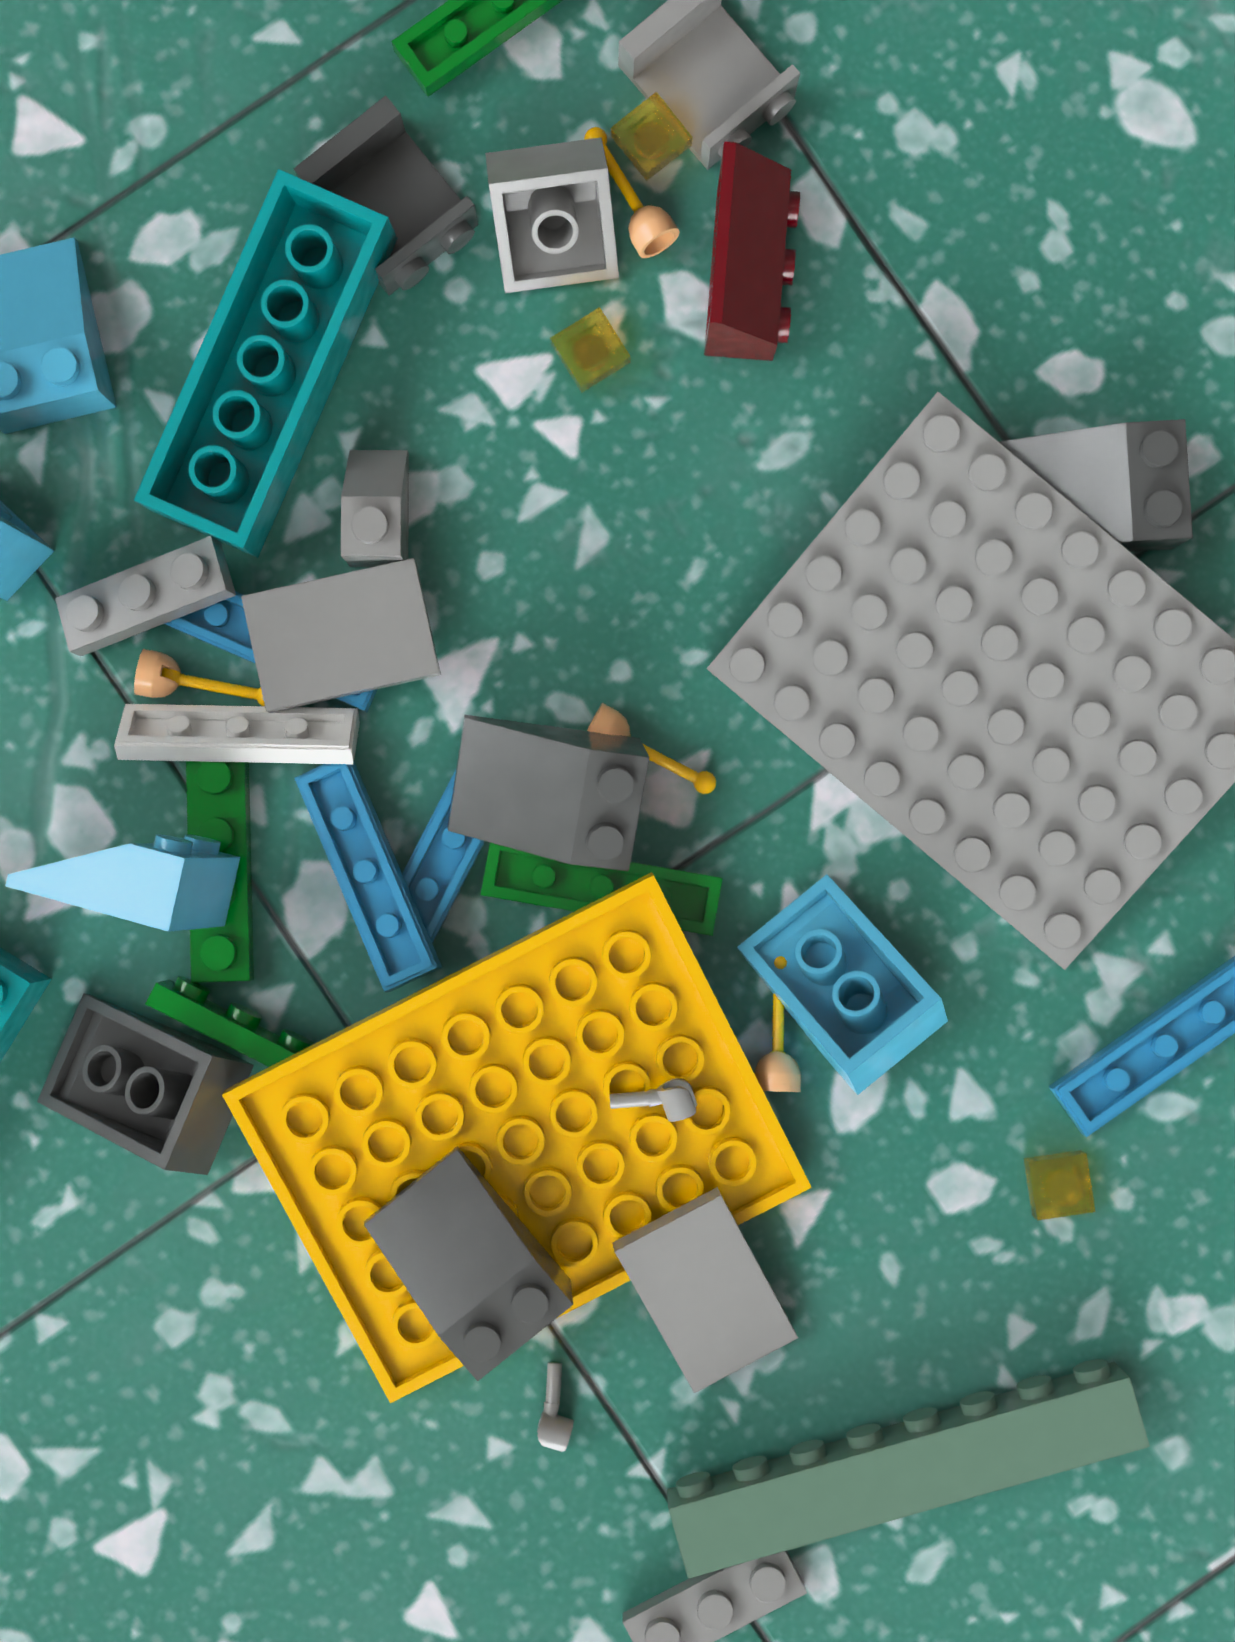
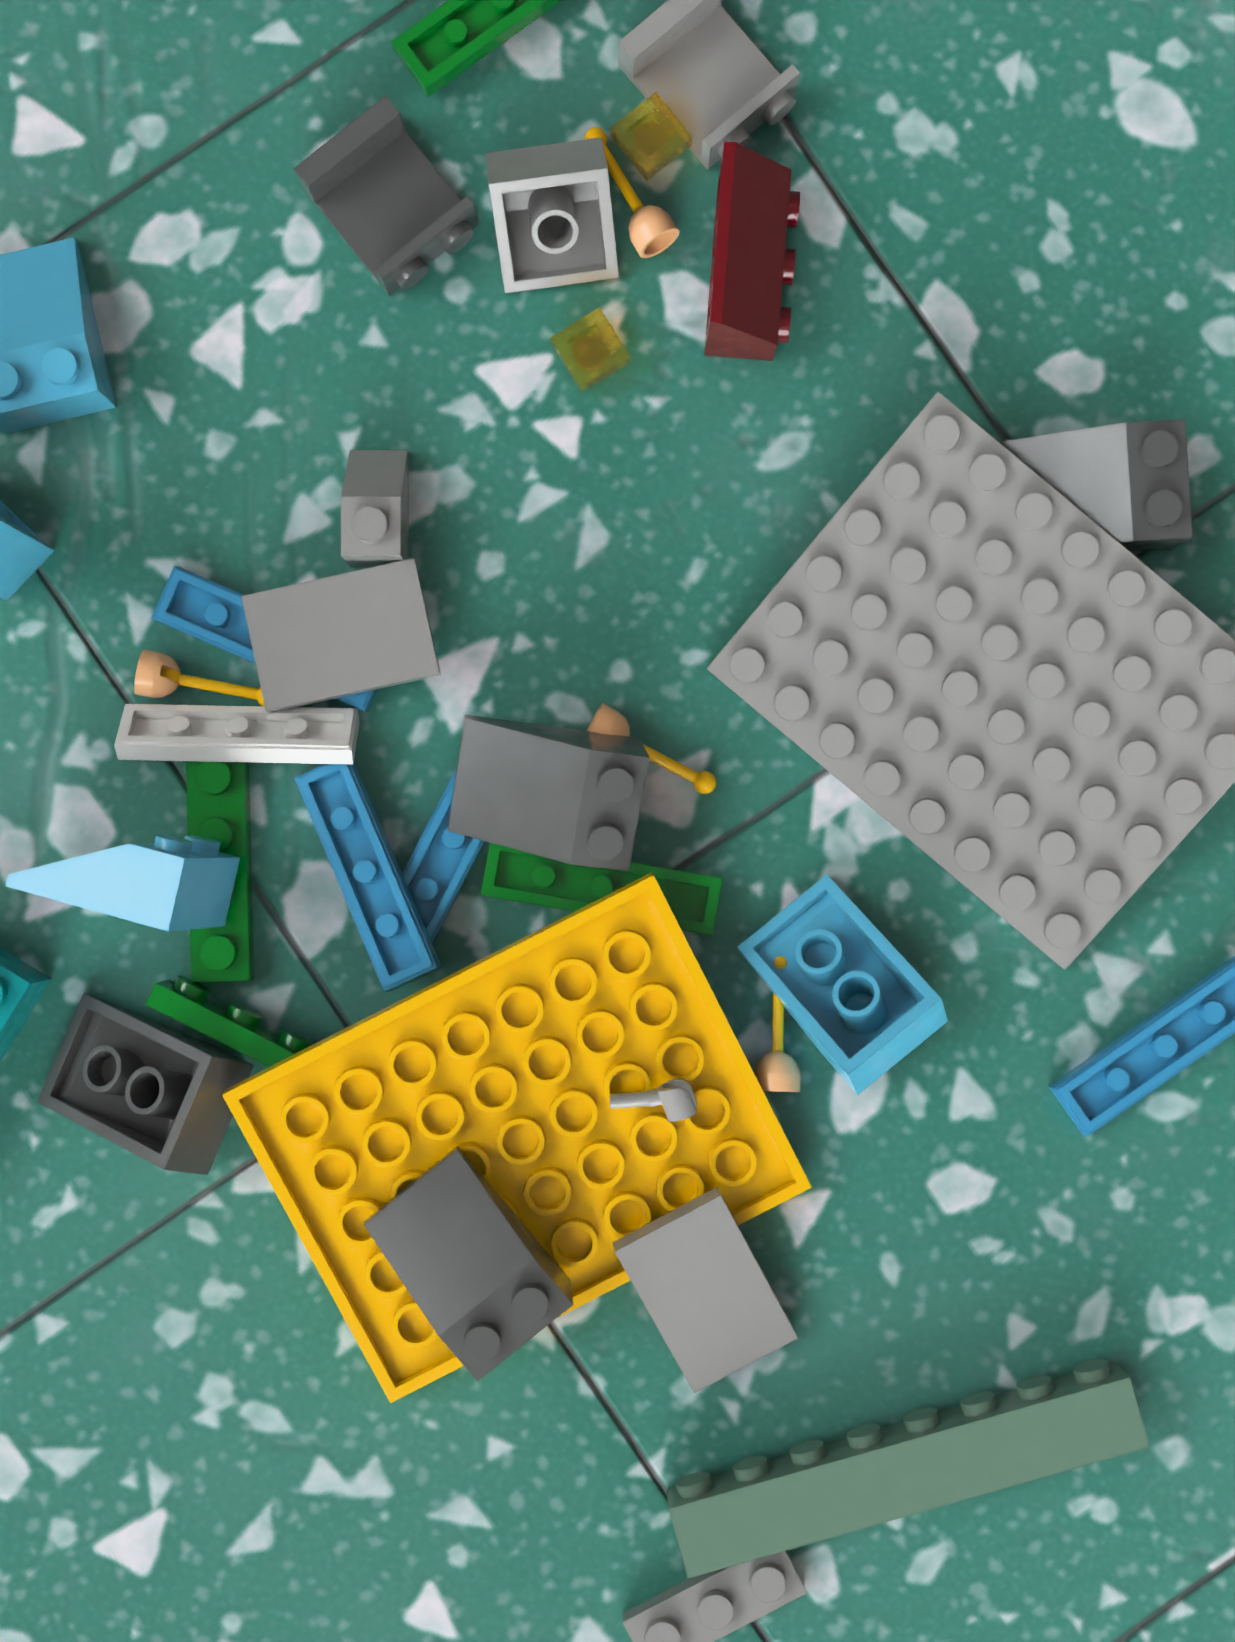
(145, 596): light grey plate -> none
(267, 363): teal brick -> none
(554, 1429): light grey hand -> none
(1059, 1185): clear yellow plate -> none

